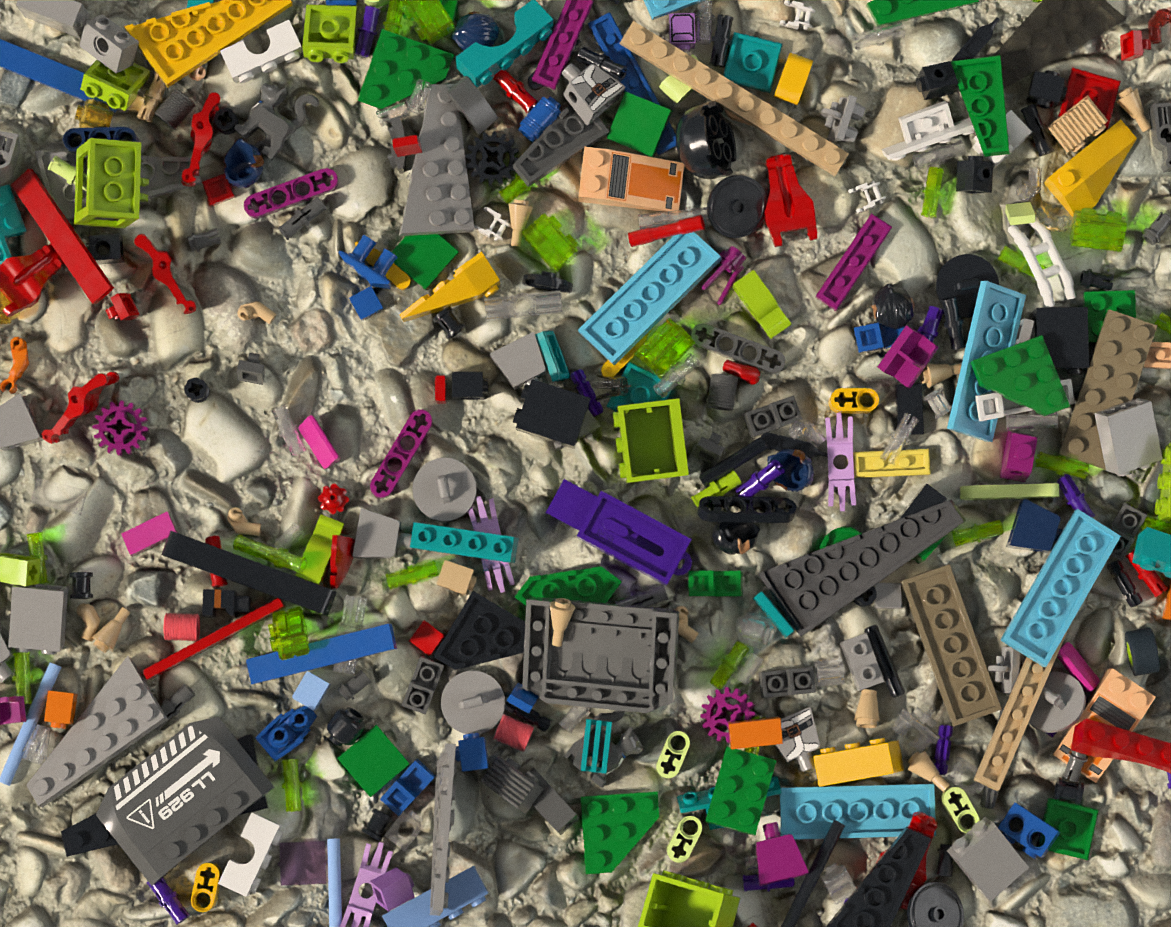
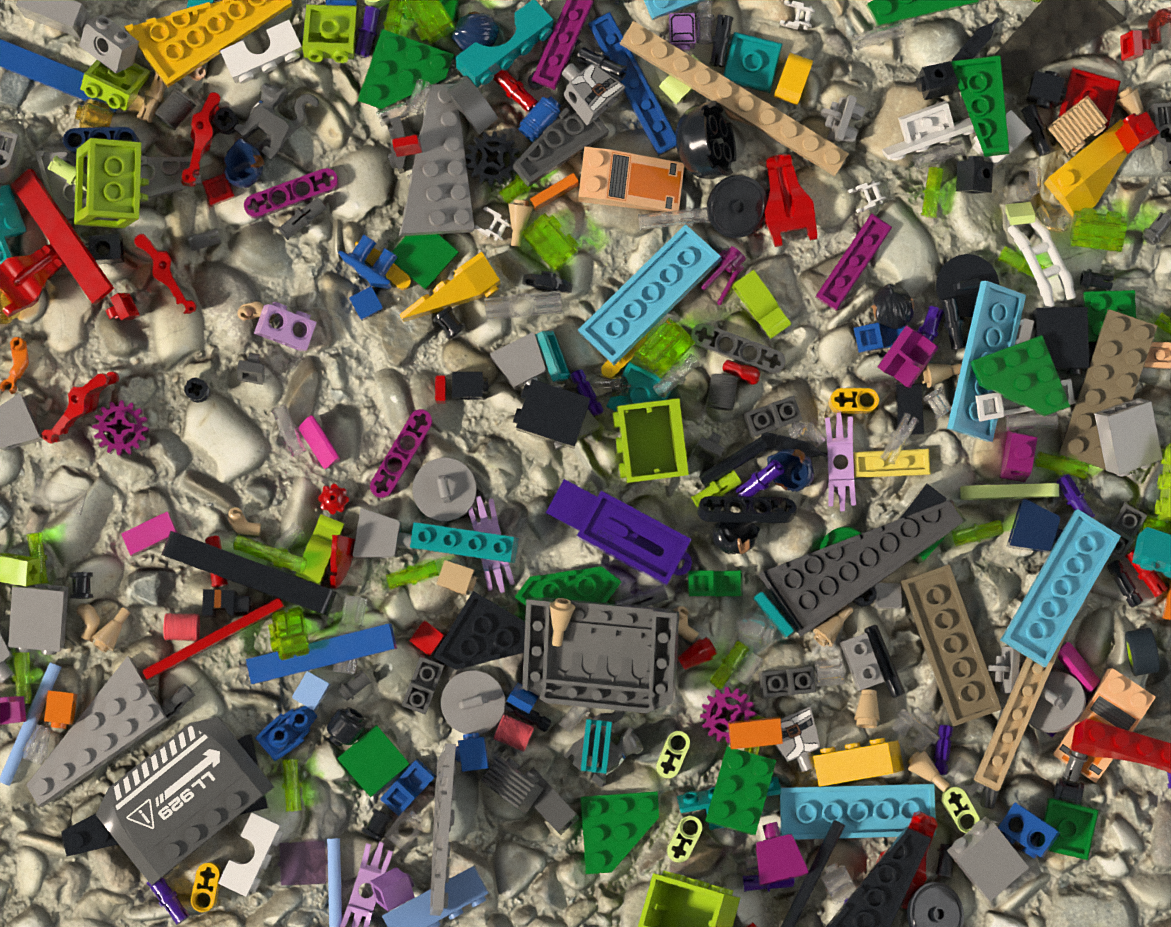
(284, 332): none -> lavender brick
(554, 192): none -> orange tile
(639, 124): green tile -> none
(682, 227): red piece -> none
(698, 653): none -> red cone
(828, 631): none -> tan cone
(1136, 132): none -> red brick

